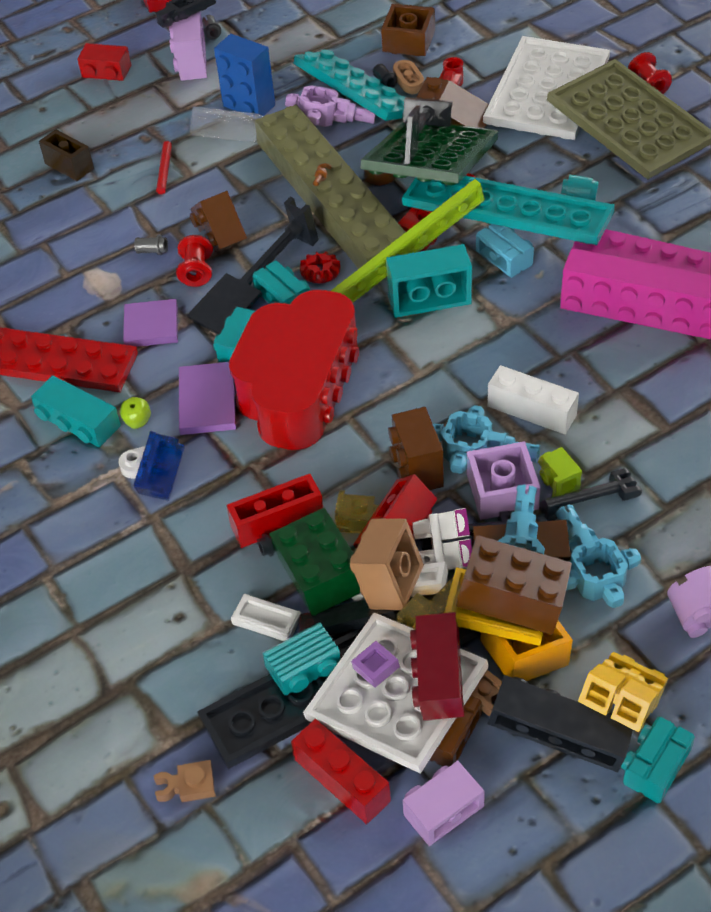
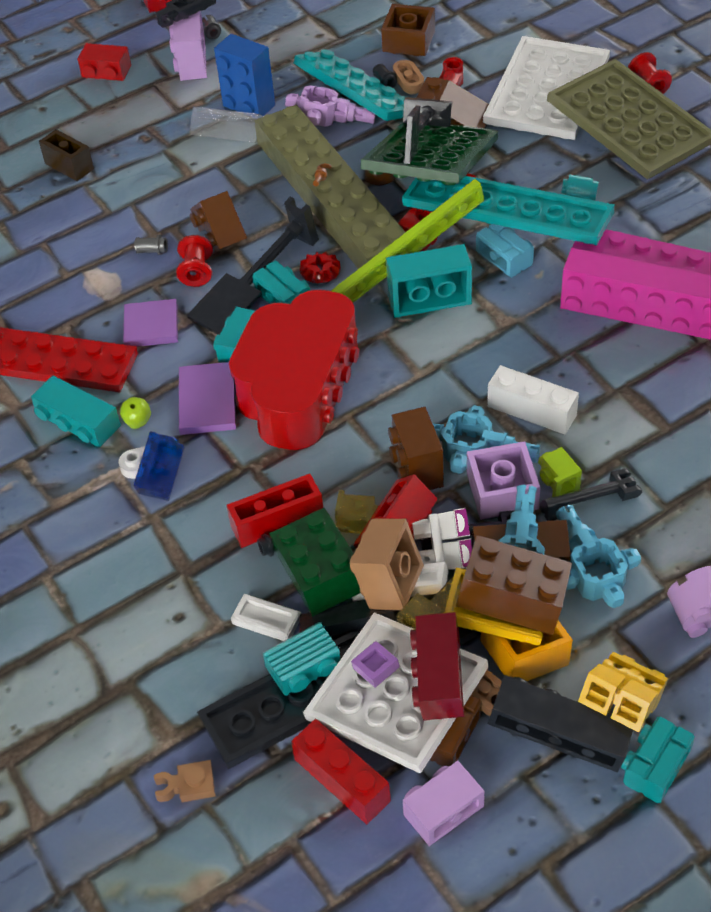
(164, 167): red bar -> none

